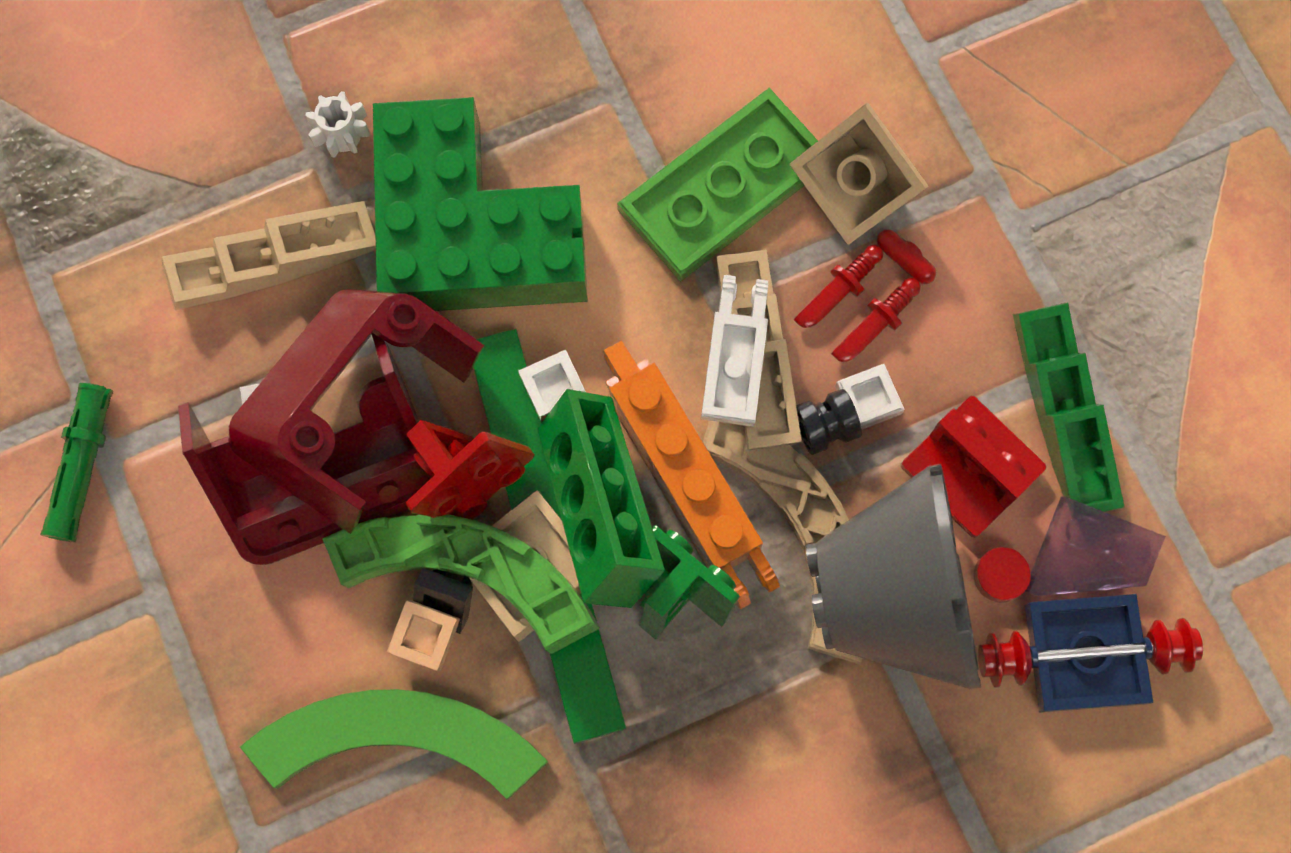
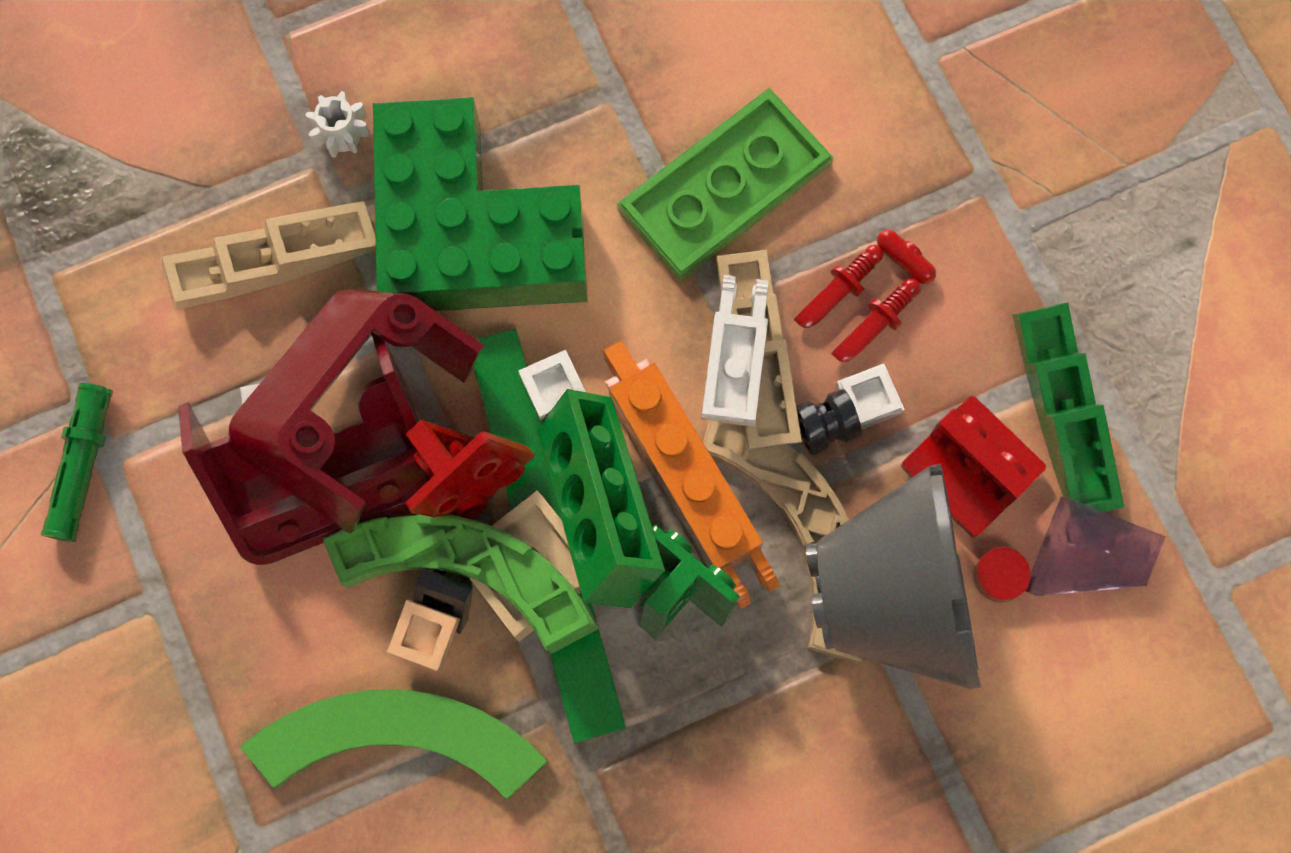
(858, 174): tan slope -> none
(1089, 653): dark blue plate -> none

